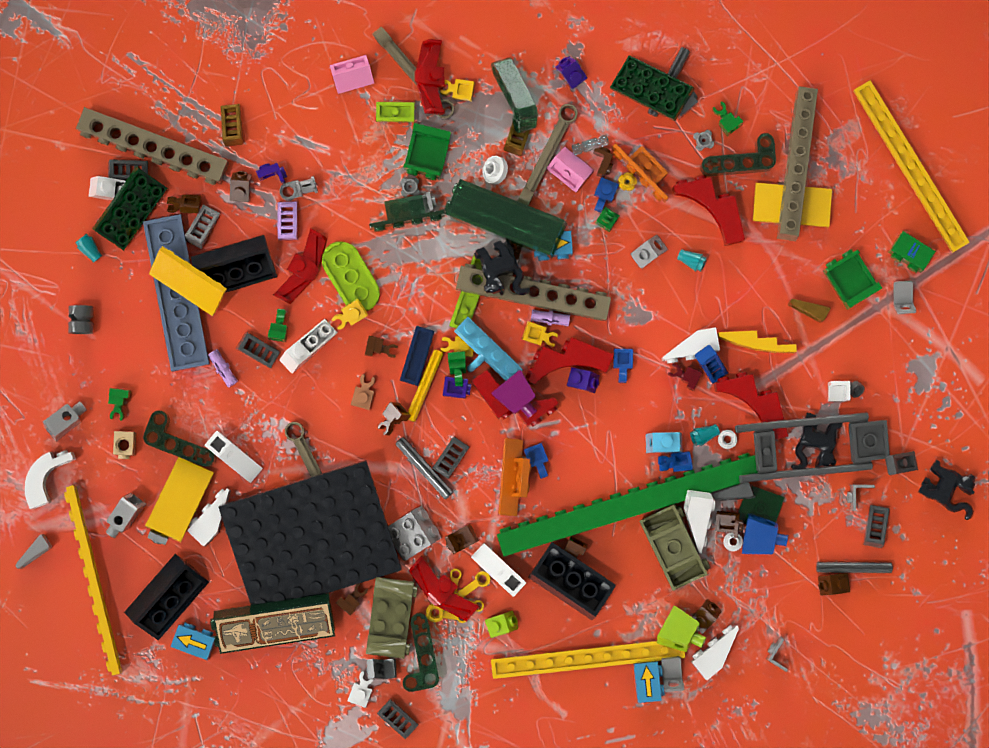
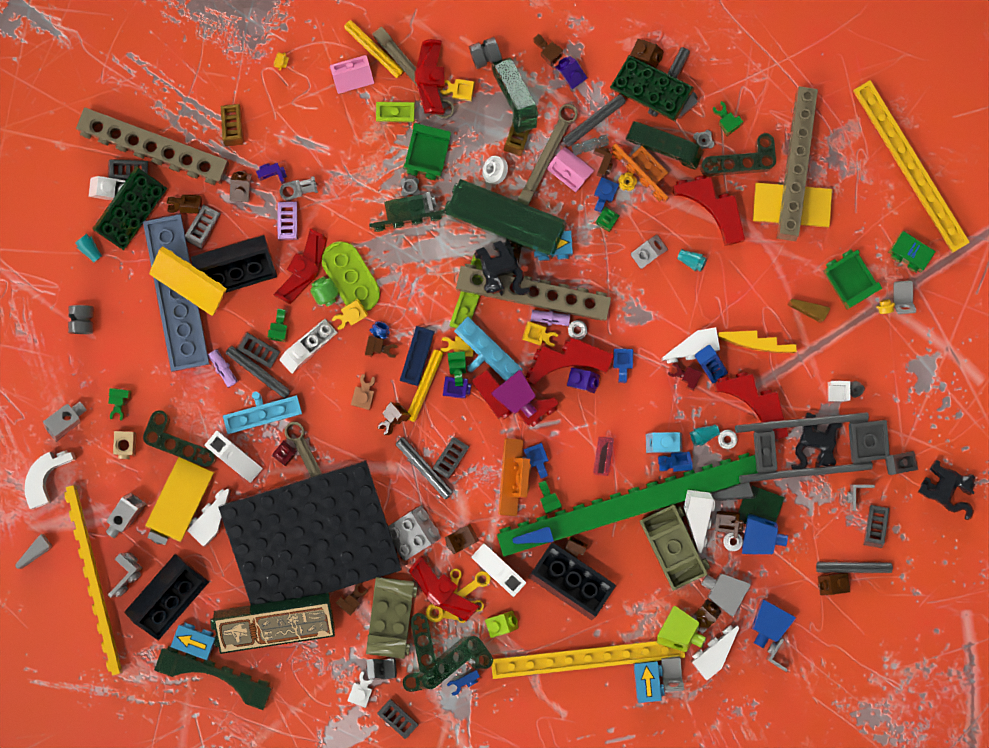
(130, 563): none -> light grey bracket
(251, 691): none -> clear green arch
(258, 372): none -> dark grey axle
(262, 413): none -> medium azure plate
(281, 61): none -> yellow plate
(284, 453): none -> dark red piece
(324, 291): none -> bright green head
(373, 48): none -> yellow axle
(380, 330): none -> blue plate
(451, 665): none -> clear green beam
(469, 679): none -> blue plate
(485, 52): none -> dark grey wheel
(539, 536): none -> blue slope
(550, 52): none -> reddish brown piece
(550, 501): none -> green piece
(577, 323): none -> white plate
(594, 120): none -> dark grey axle
(603, 456): none -> clear pink slope
(647, 52): none -> reddish brown bracket
(685, 151): none -> clear green beam
(726, 592): none -> light grey torso
(770, 623): none -> blue torso
(885, 306): none -> yellow plate

